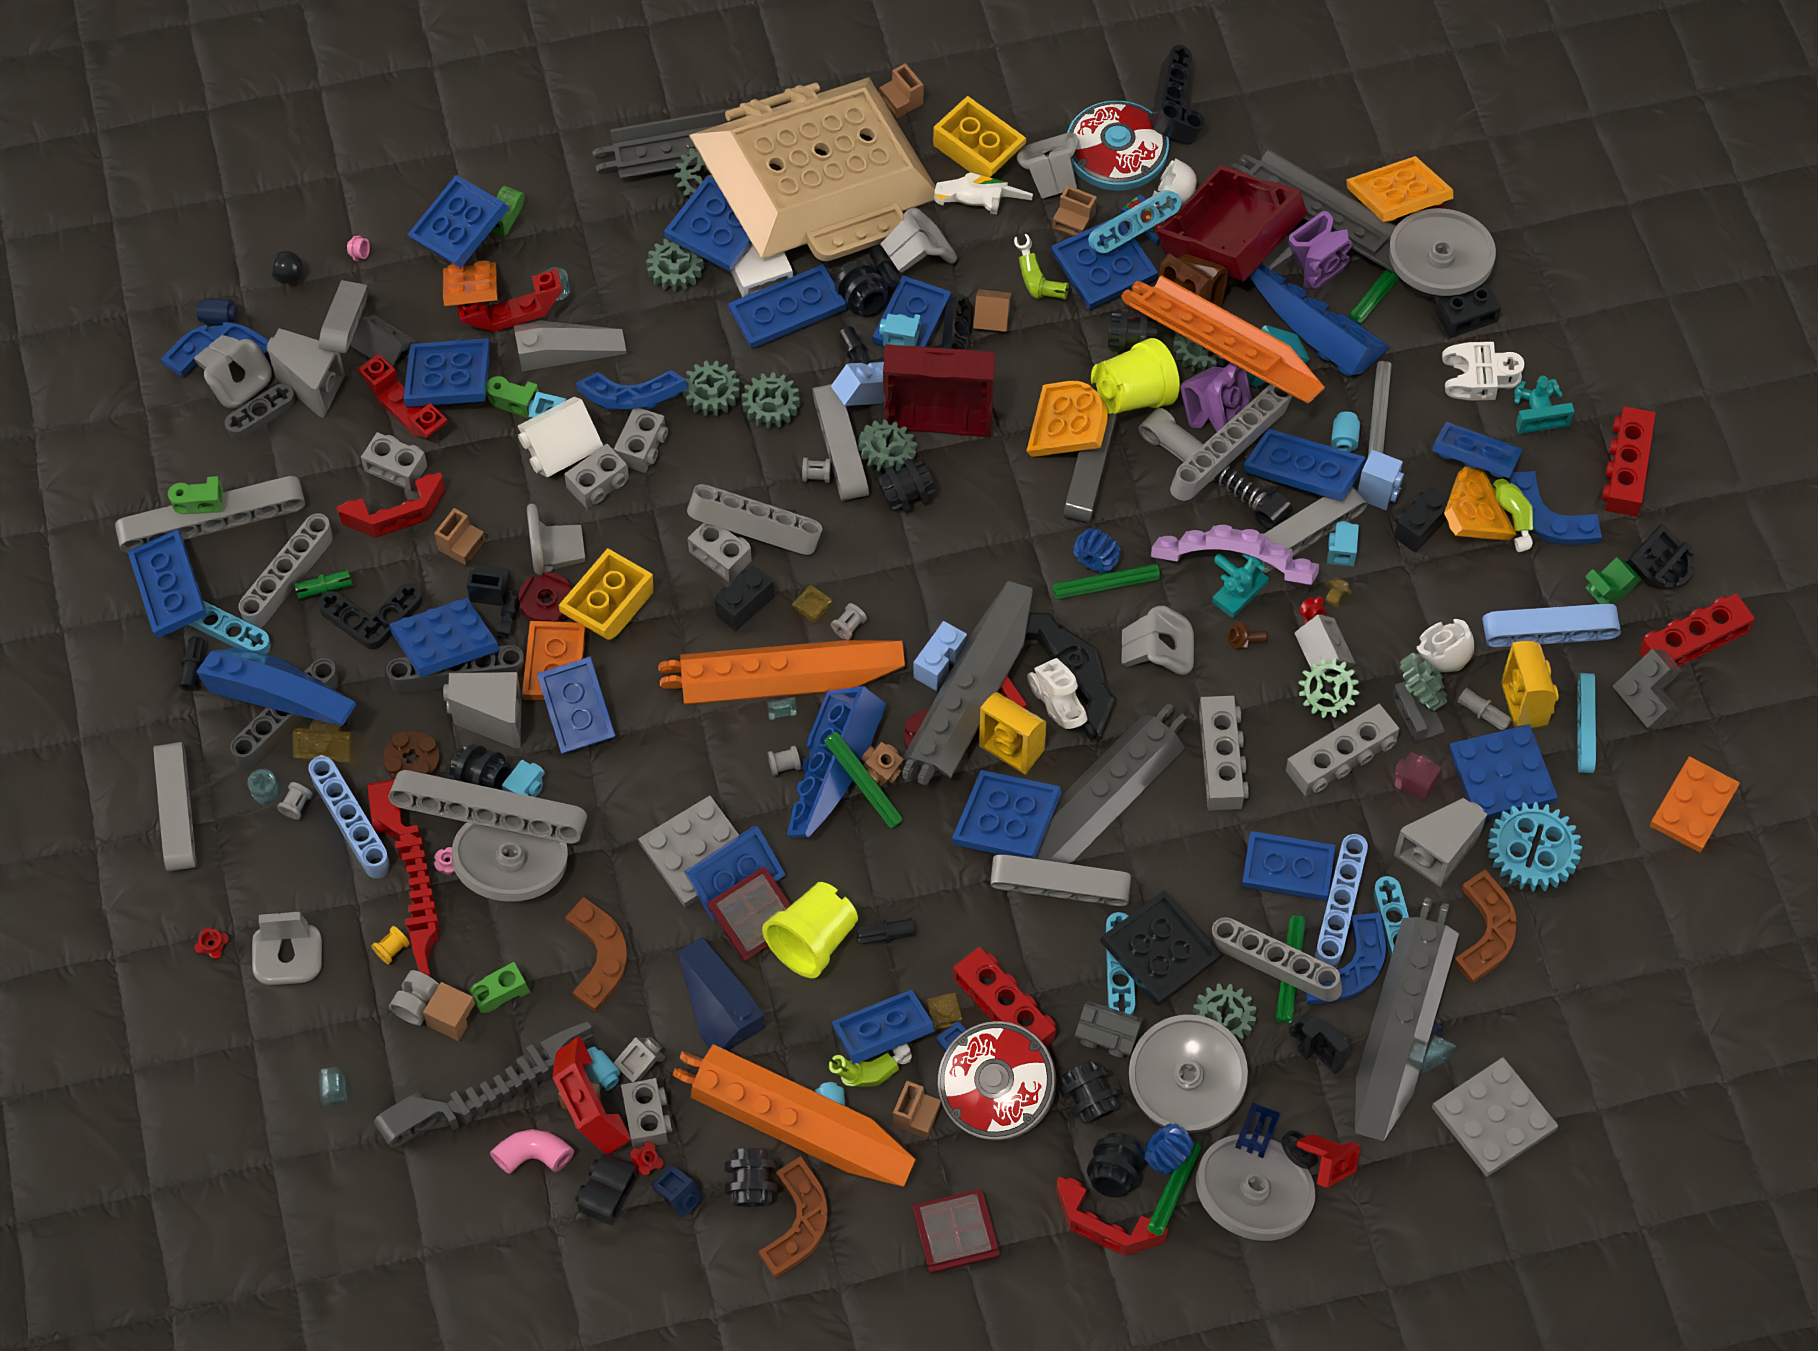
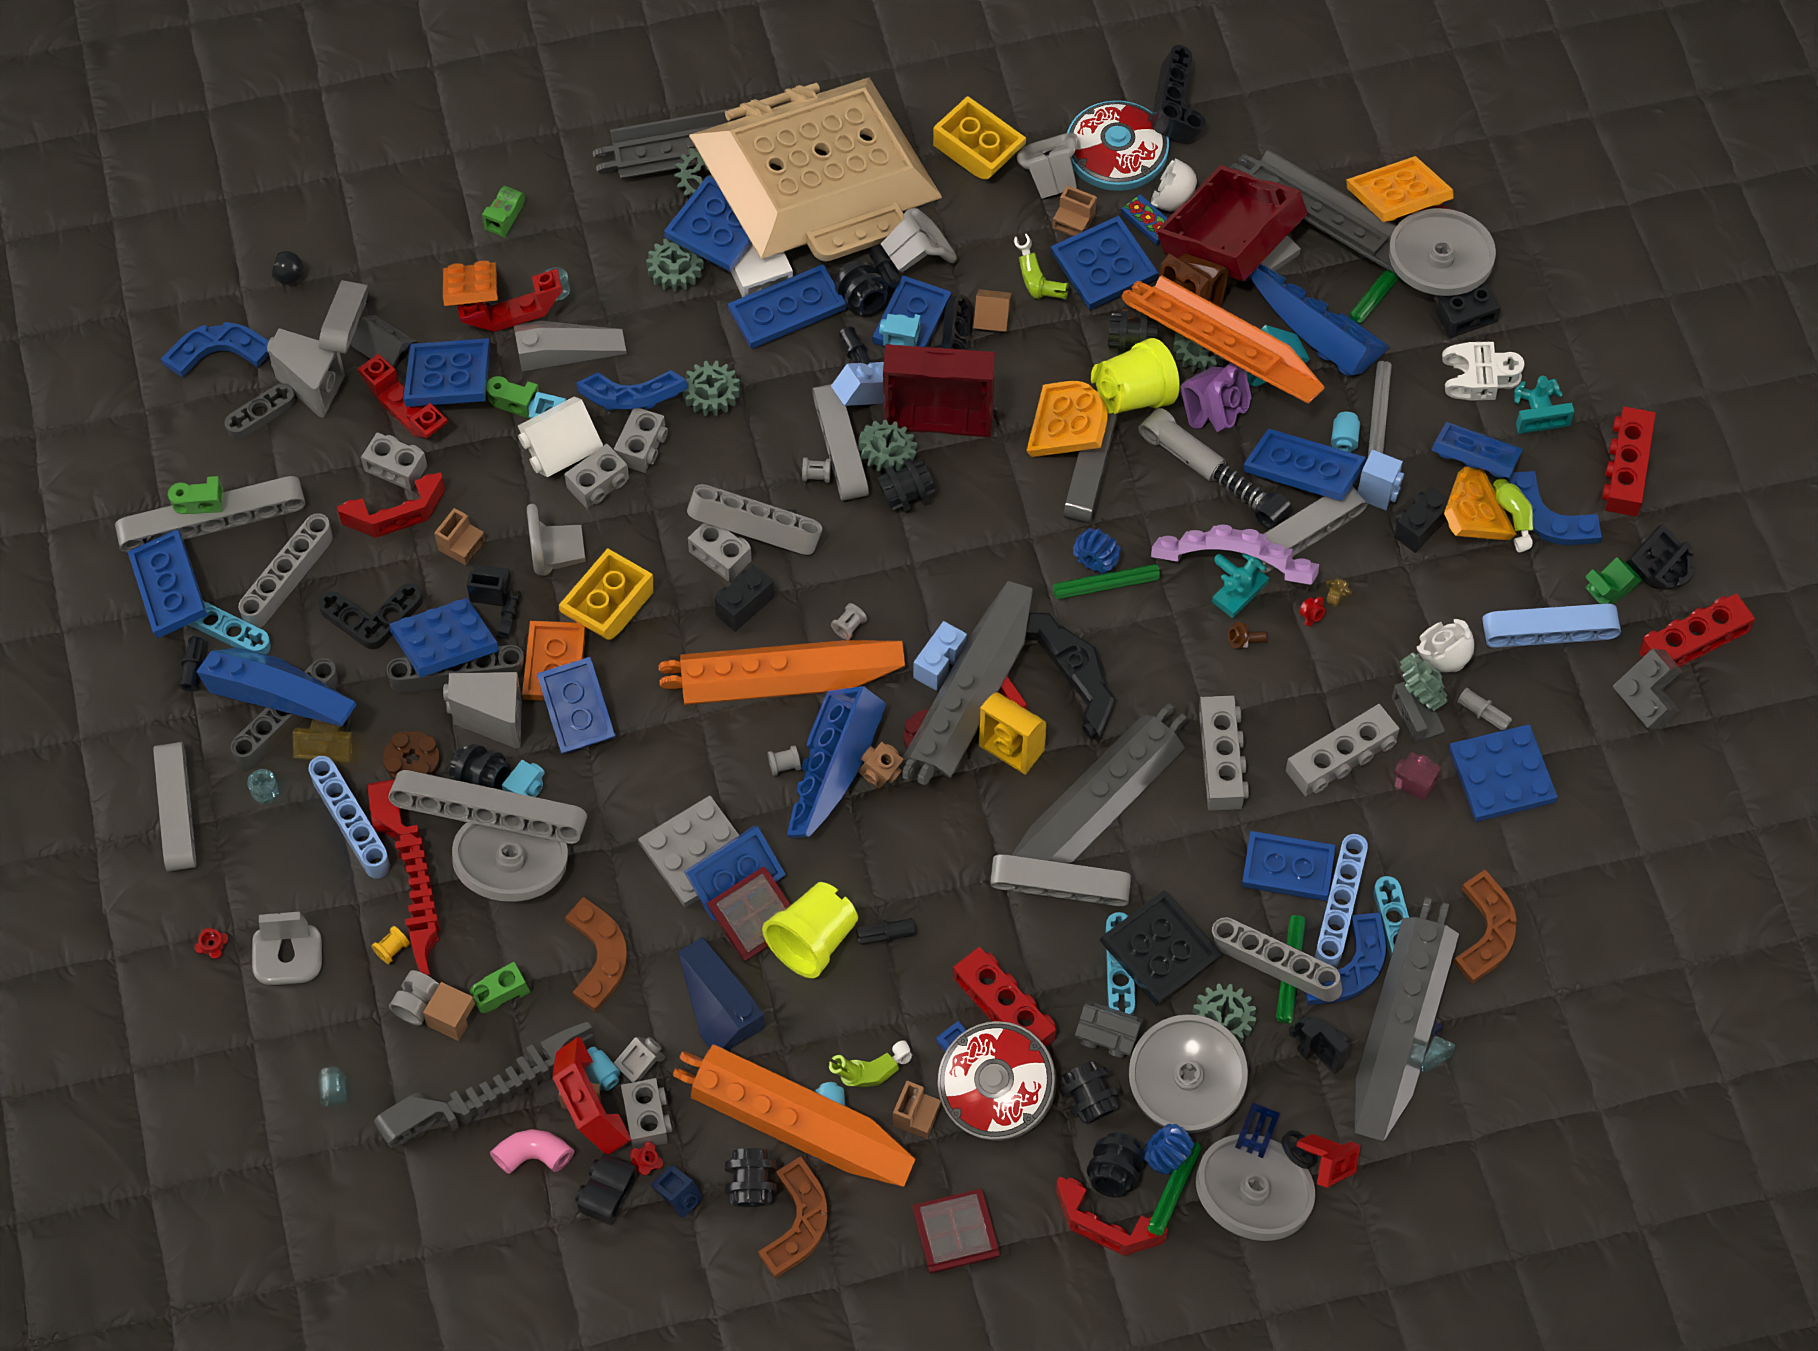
(217, 311): dark blue brick -> none
(217, 374): light grey piece -> none
(294, 800): light grey bush -> none
(323, 584): green pin -> none
(358, 248): bright pink plate -> none
(440, 863): bright pink plate -> none
(458, 221): blue plate -> none
(541, 586): dark red plate -> none
(770, 400): sand green gear -> none
(781, 707): clear light blue slope -> none
(812, 603): clear yellow plate -> none
(863, 779): green axle -> none
(882, 1026): blue plate -> none
(903, 92): medium nougat piece -> none
(944, 1010): clear yellow plate -> none
(977, 191): white animal -> none
(1006, 815): blue plate -> none
(1056, 688): white piece -> none
(1135, 222): medium azure beam -> none
(1142, 641): light grey piece -> none
(1229, 442): light grey beam -> none
(1318, 695): gear -> none
(1319, 250): medium lavender piece -> none
(1323, 639): light grey panel -> none
(1343, 544): medium azure brick -> none
(1441, 840): light grey slope -> none
(1494, 1116): light grey plate -> none
(1528, 685): yellow brick -> none
(1560, 854): medium azure gear -> none
(1586, 723): medium azure beam -> none
(1694, 804): orange plate -> none

